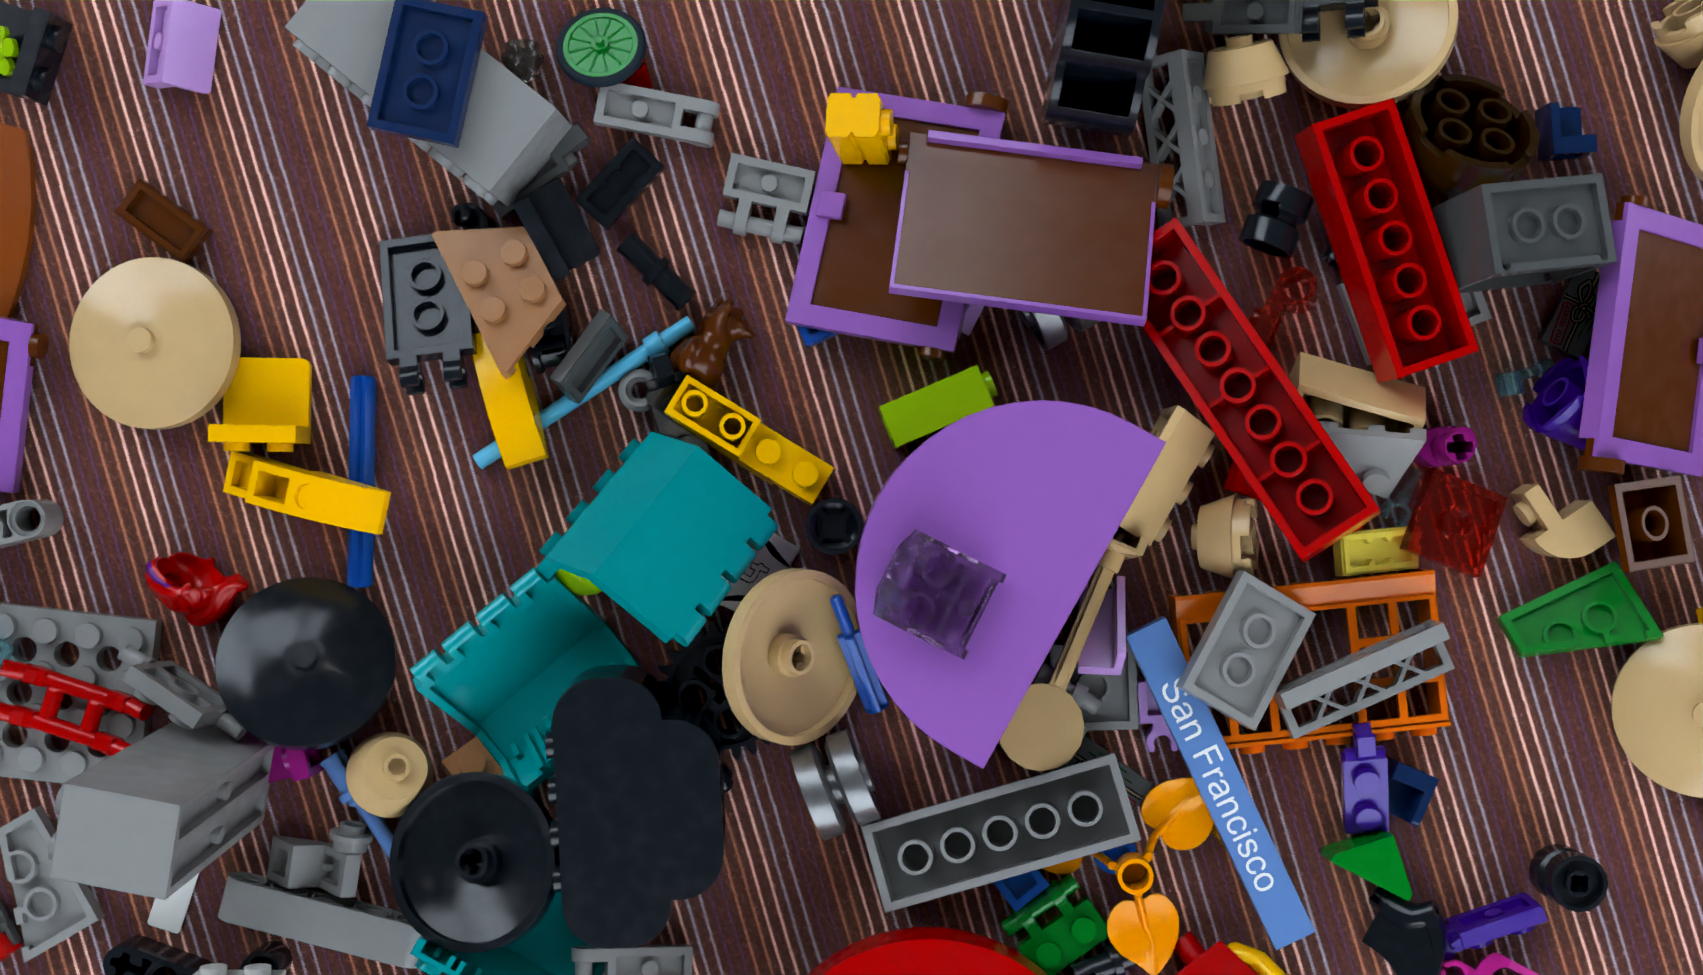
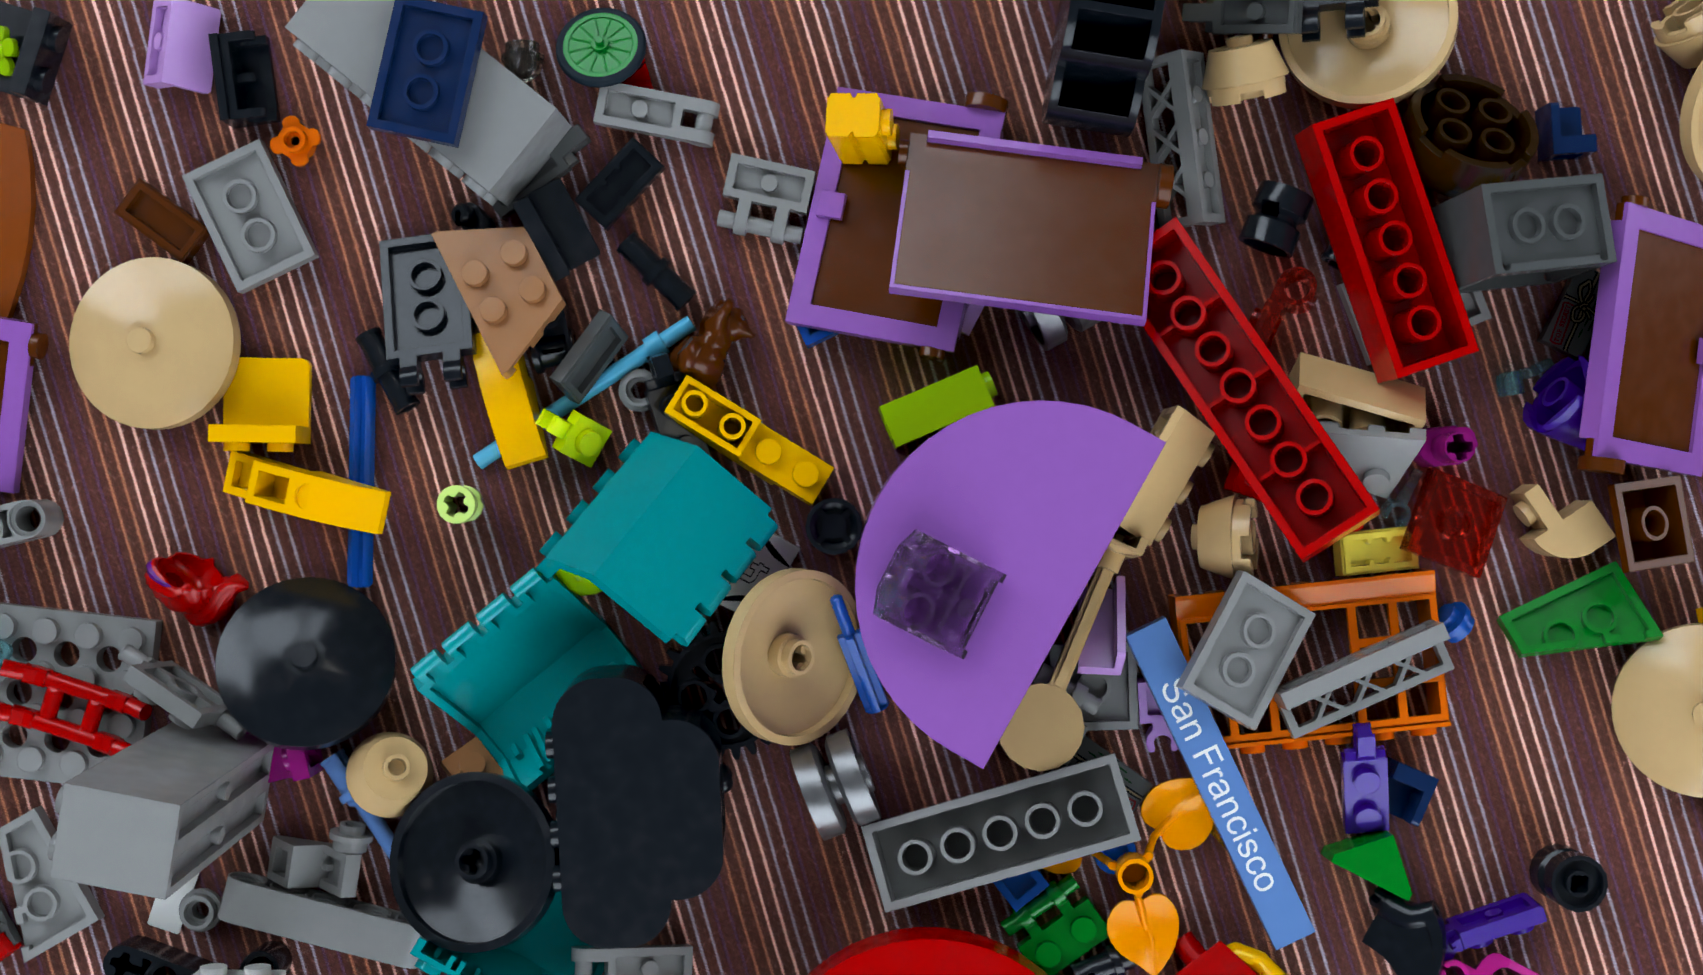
(191, 917): none -> light grey plate
(244, 79): none -> black hinge
(250, 216): none -> light grey plate
(307, 145): none -> orange plate
(373, 347): none -> black pin
(447, 508): none -> yellowish green bush
(577, 436): none -> neon yellow plate
(1457, 620): none -> blue plate

